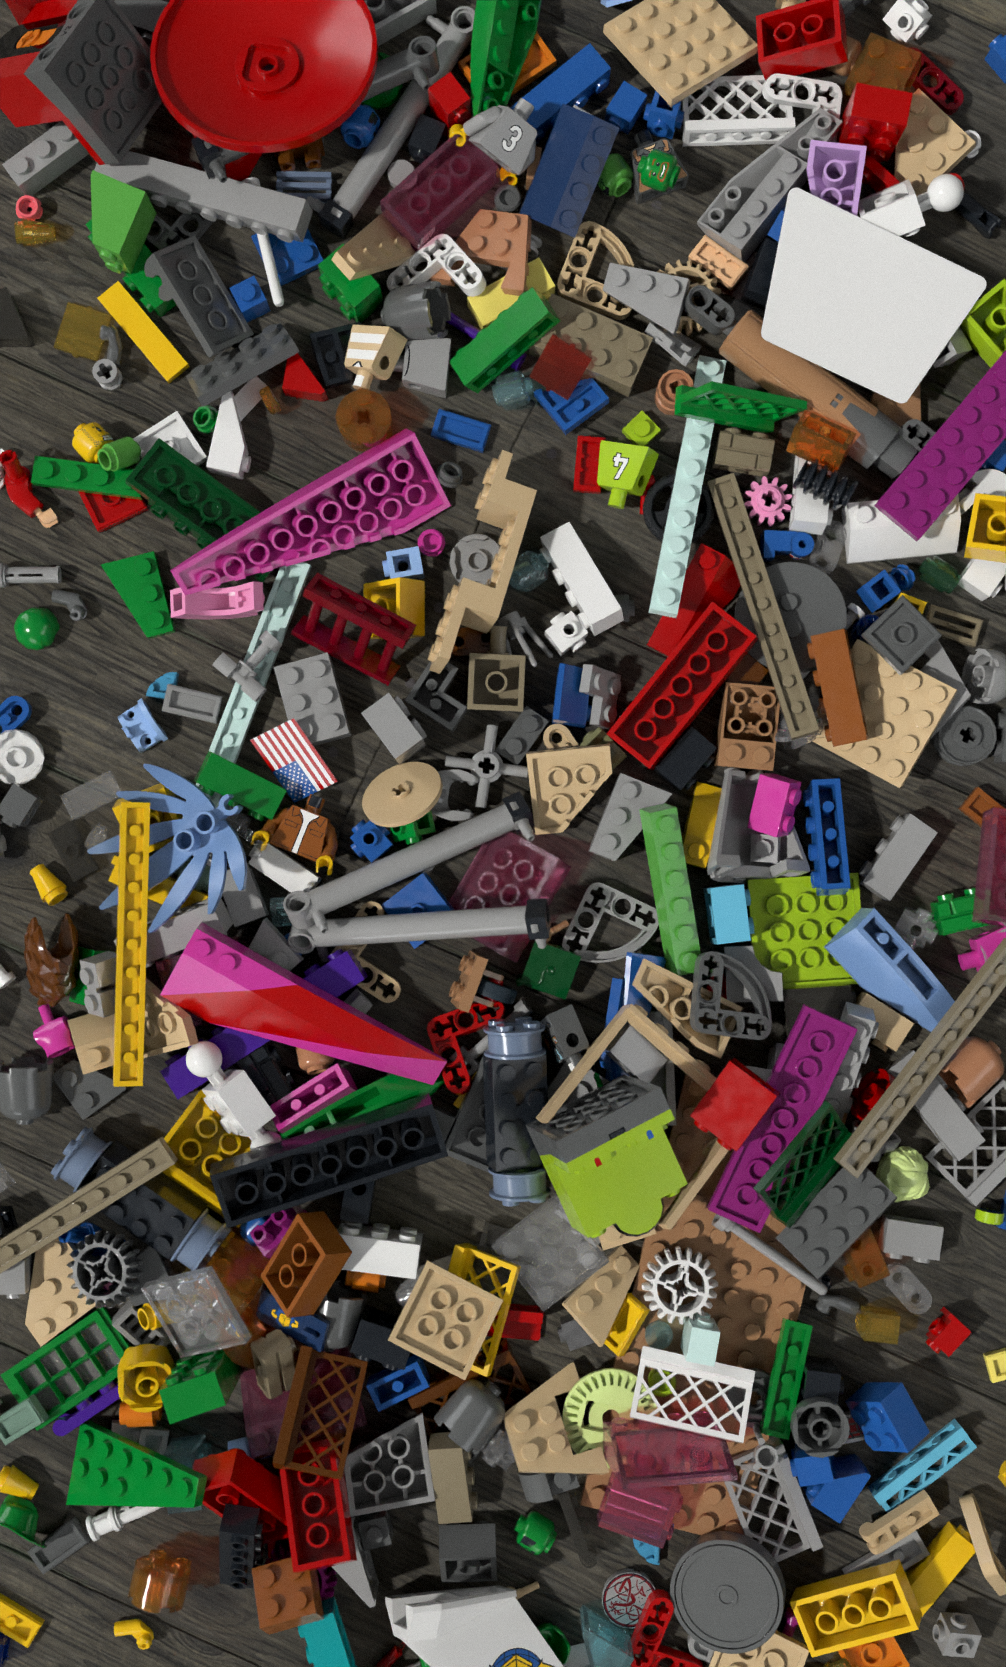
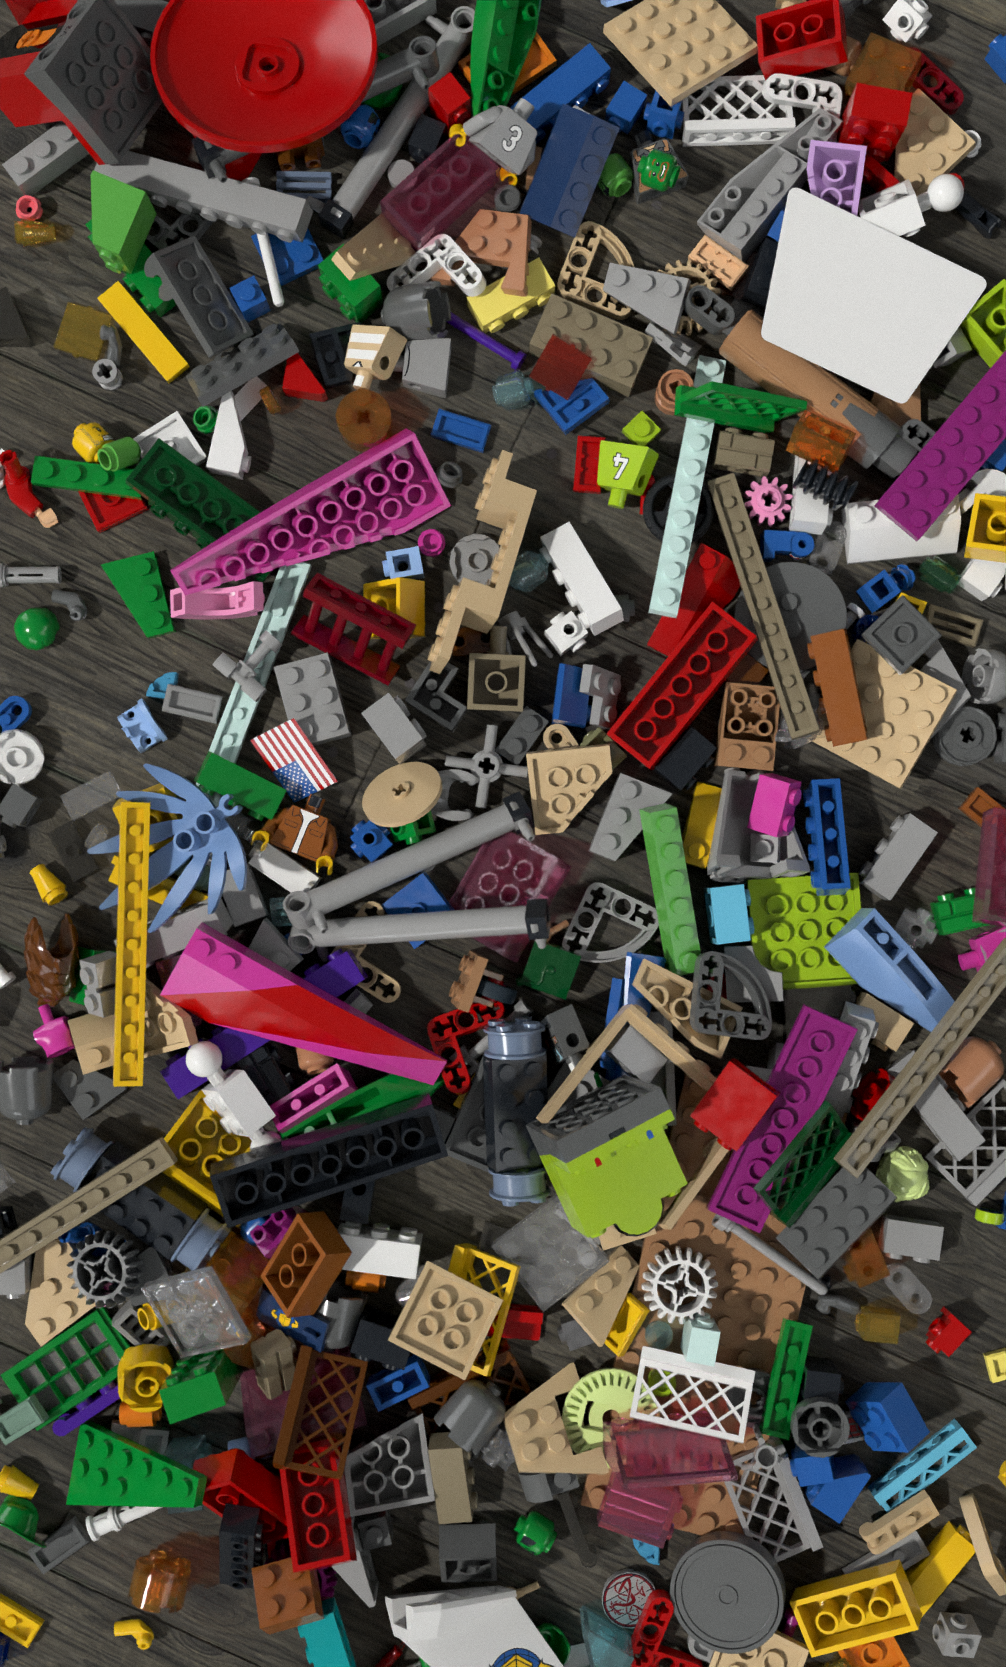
(504, 340): green brick -> none

